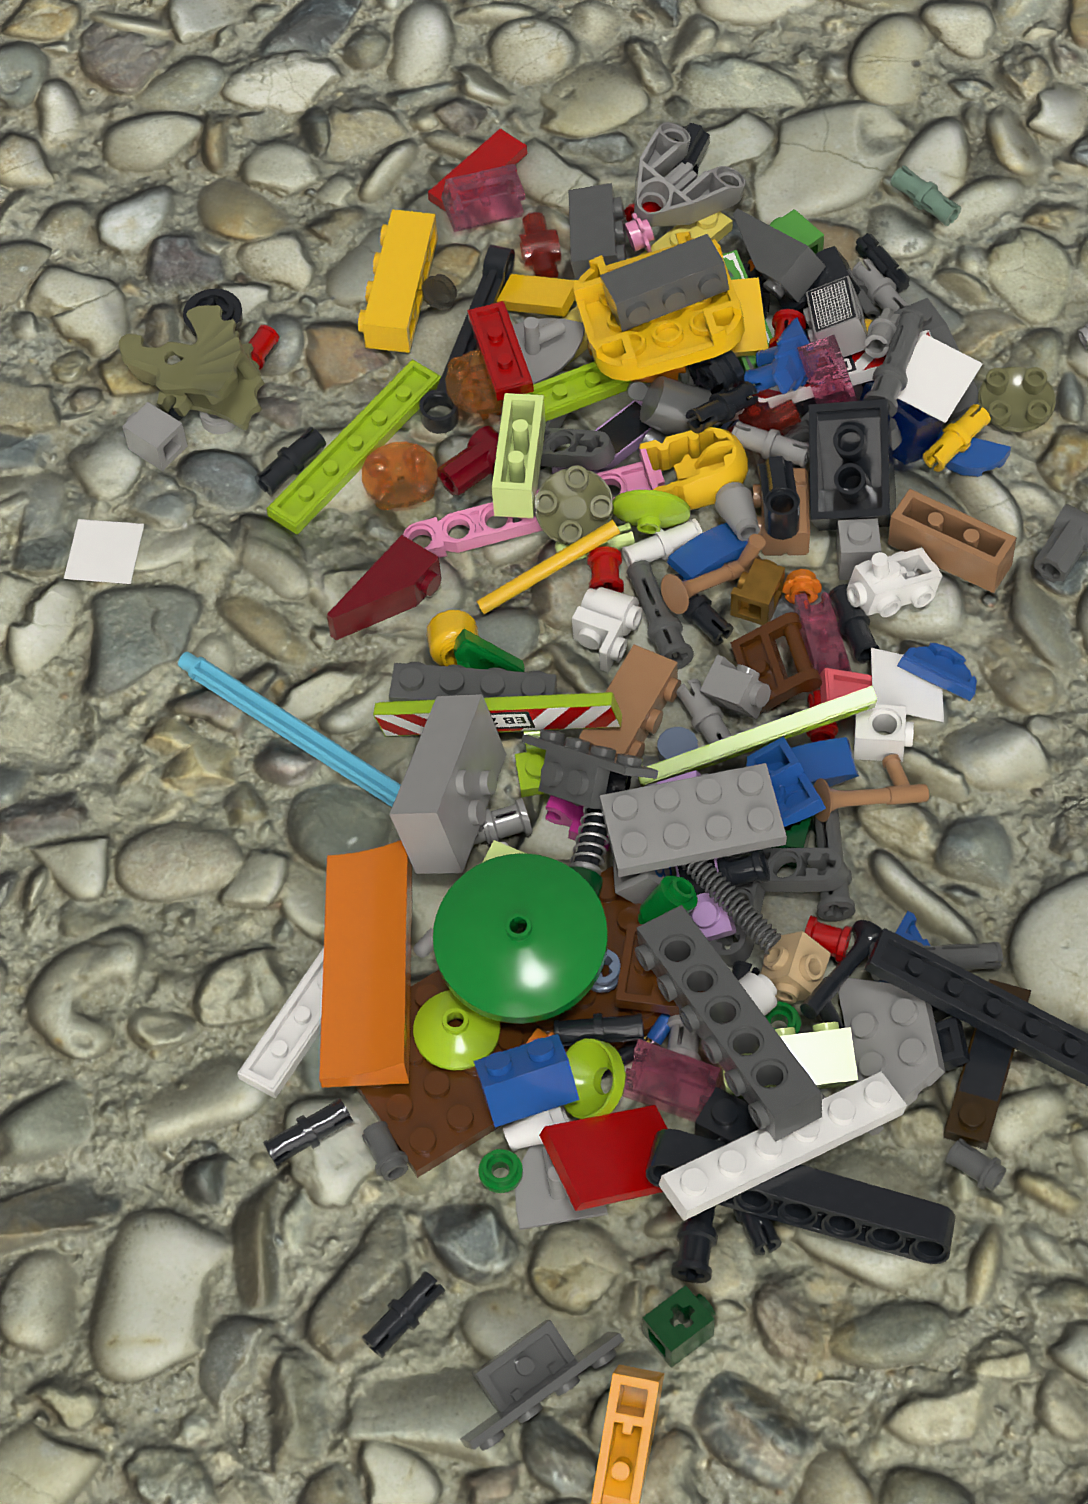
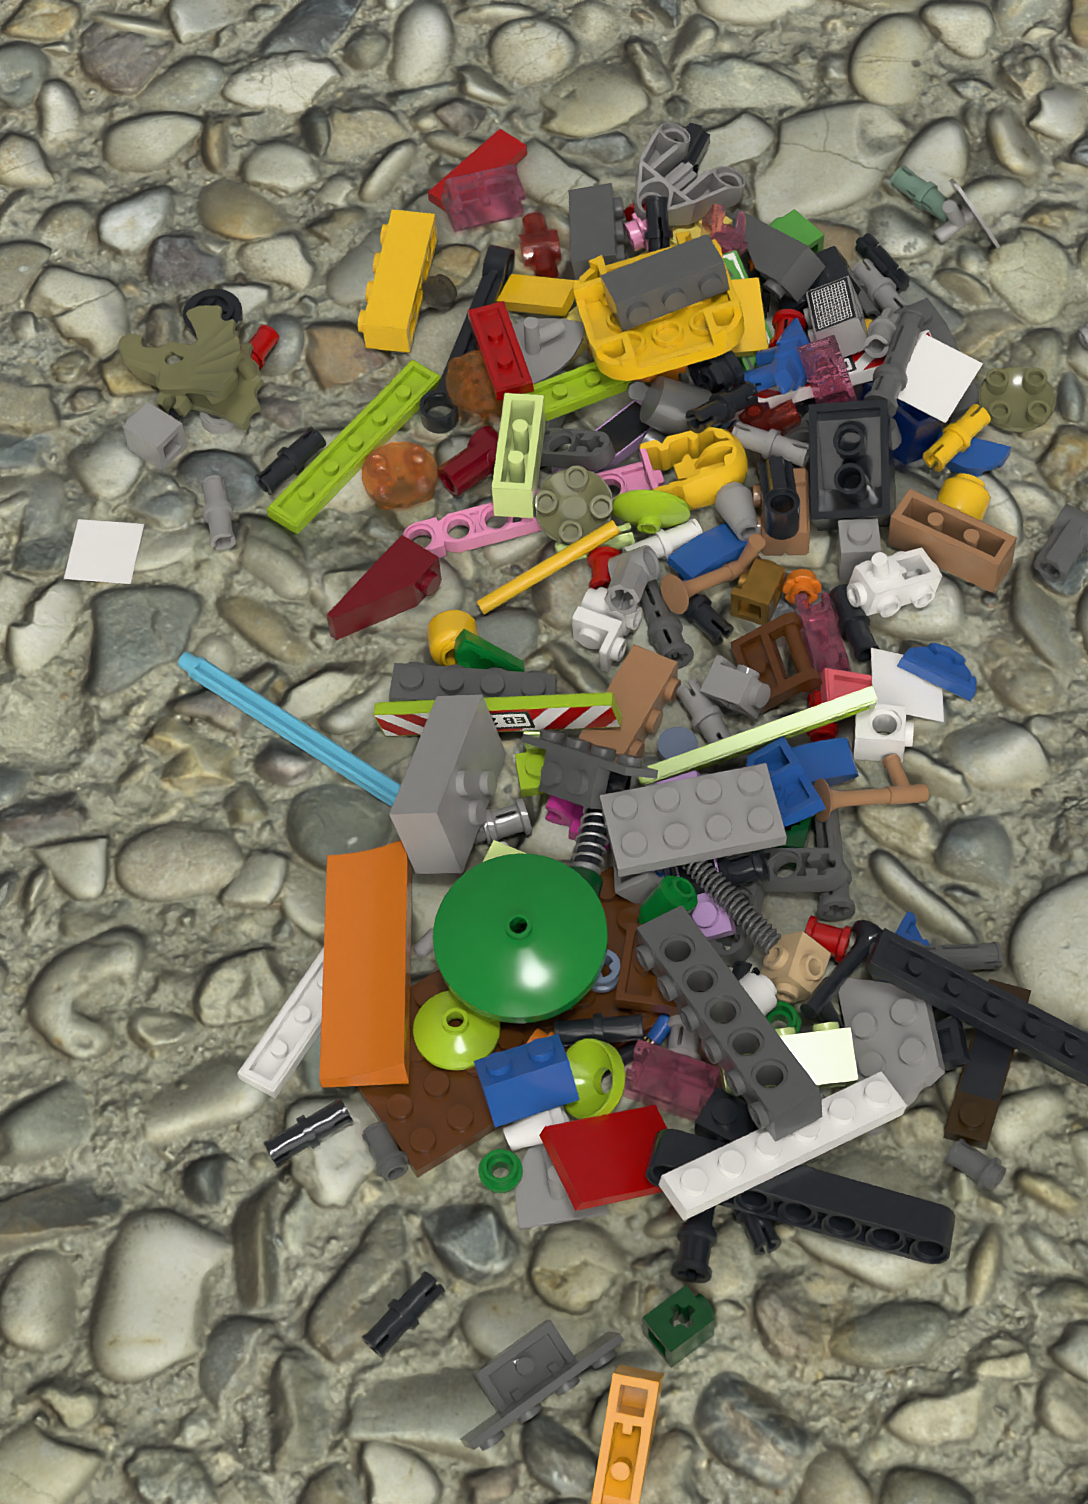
(218, 512): none -> light grey pin
(629, 578): none -> light grey piece
(657, 223): none -> black pin
(726, 236): none -> clear pink hinge
(959, 219): none -> light grey shield
(966, 495): none -> yellow head

